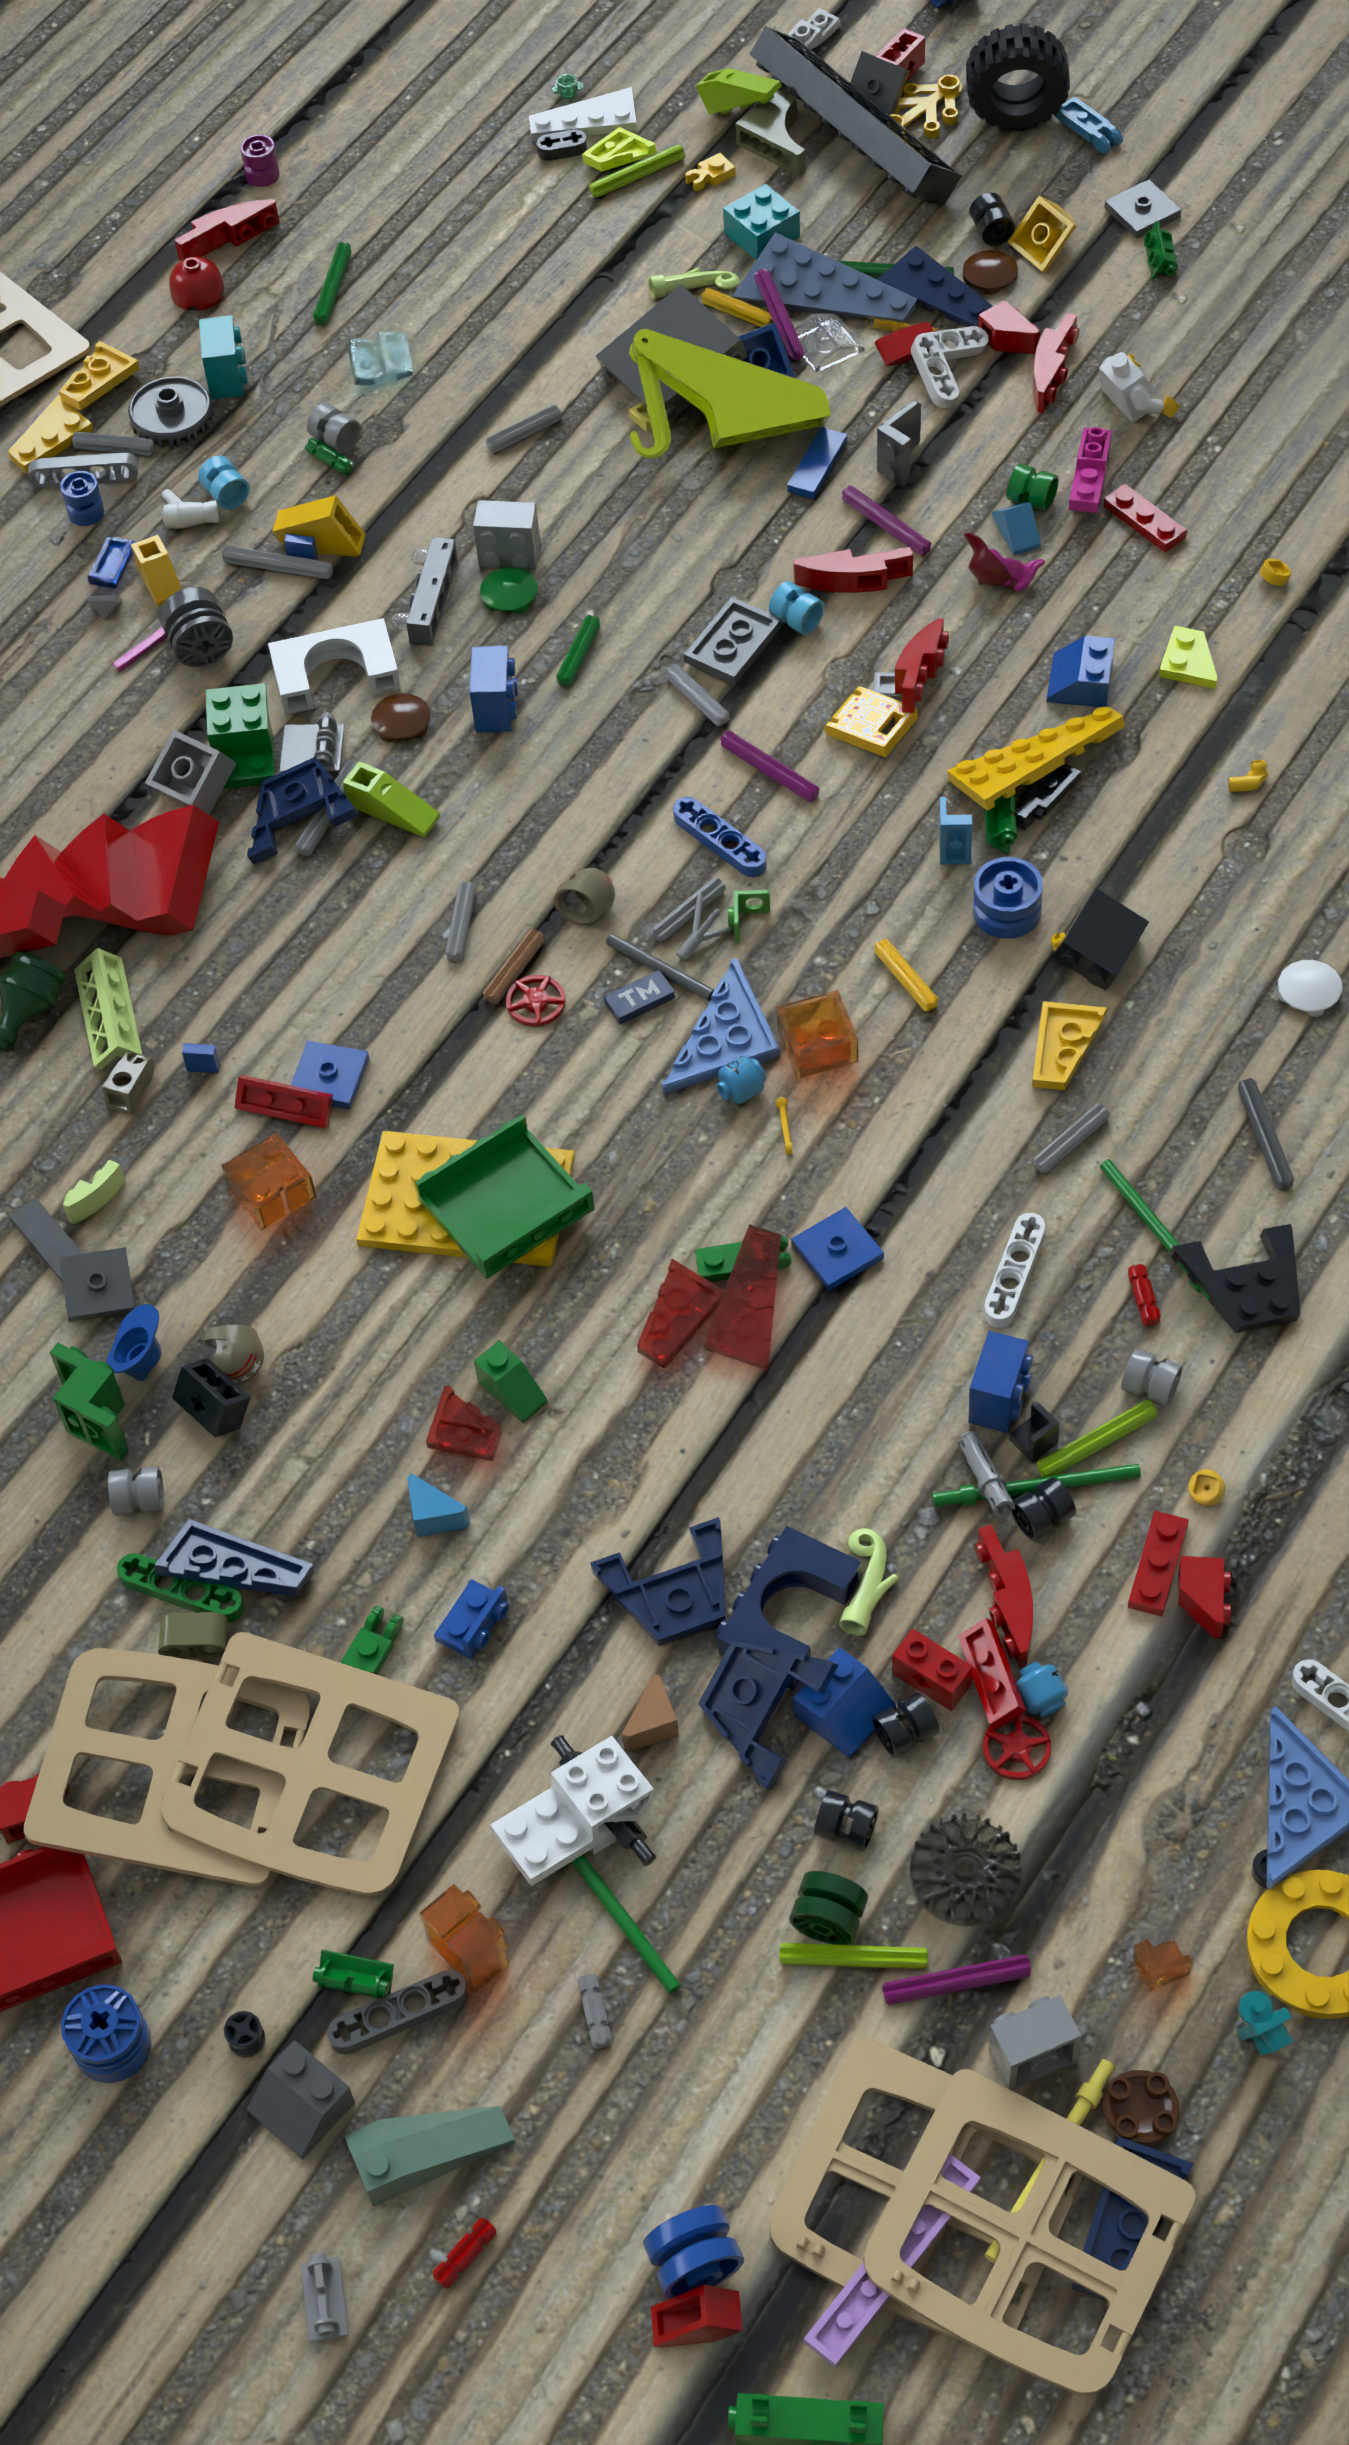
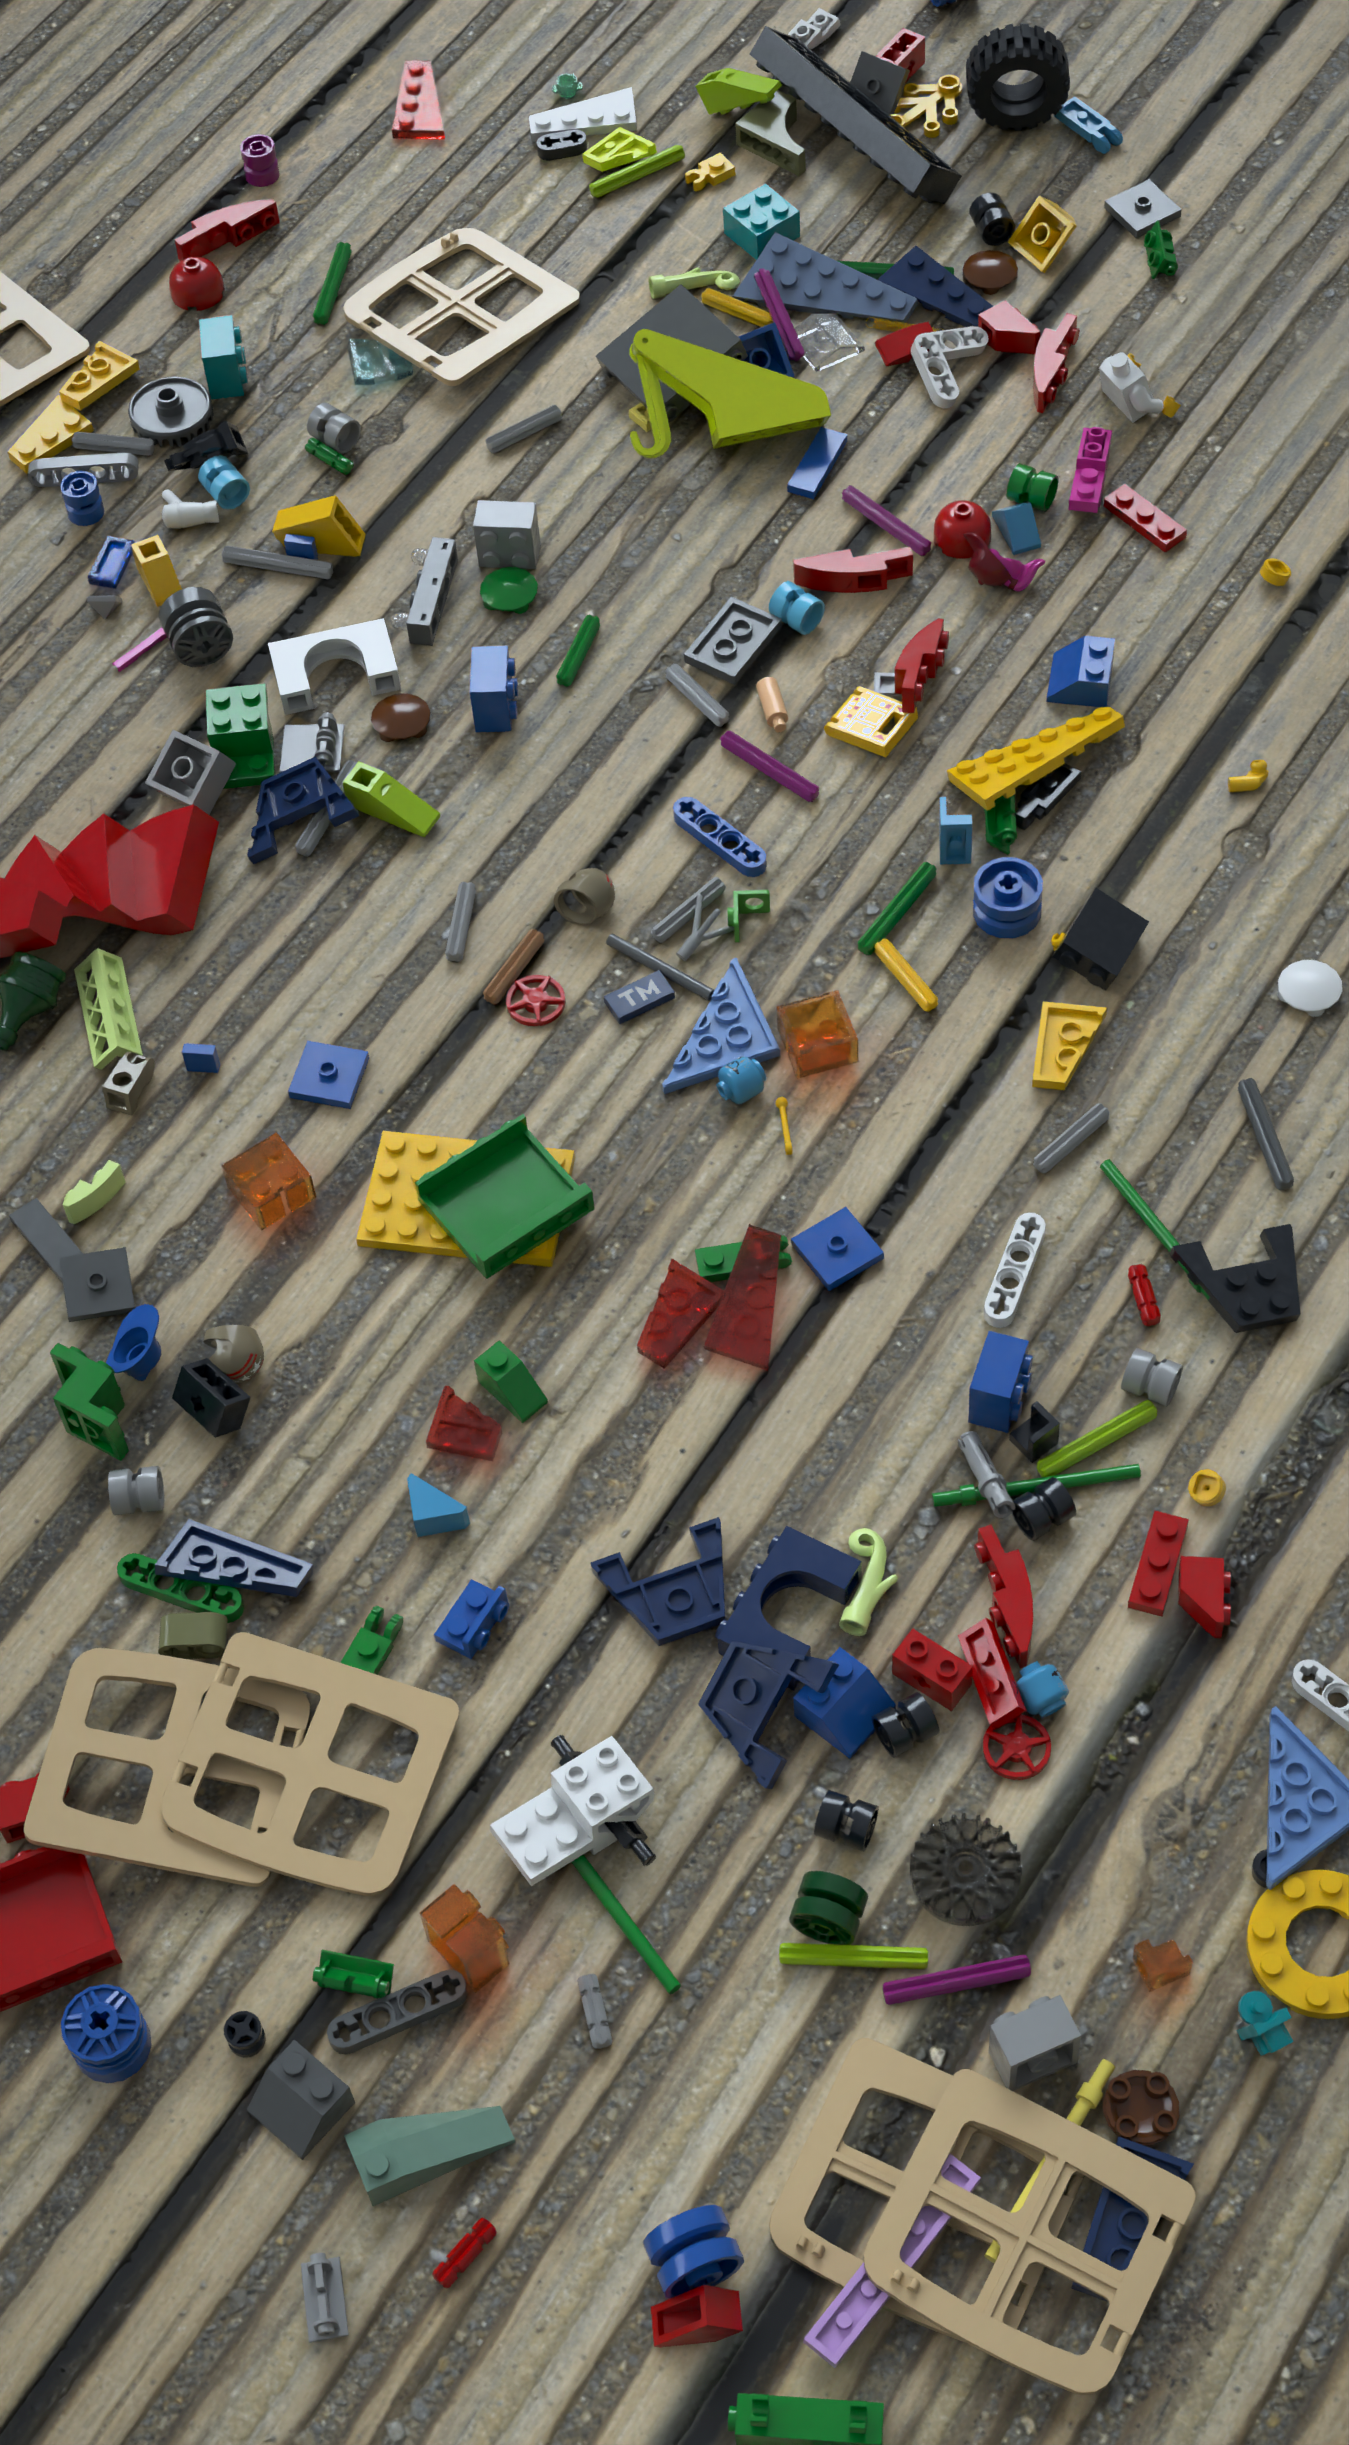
(221, 441): none -> black piece
(283, 1101): red plate -> none
(417, 104): none -> clear red wing
(501, 336): none -> window
(652, 1718): medium nougat slope -> none
(772, 703): none -> light nougat cylinder
(896, 441): dark grey bracket -> none
(897, 908): none -> green axle
(955, 521): none -> red cylinder
(1188, 659): neon yellow wing -> none

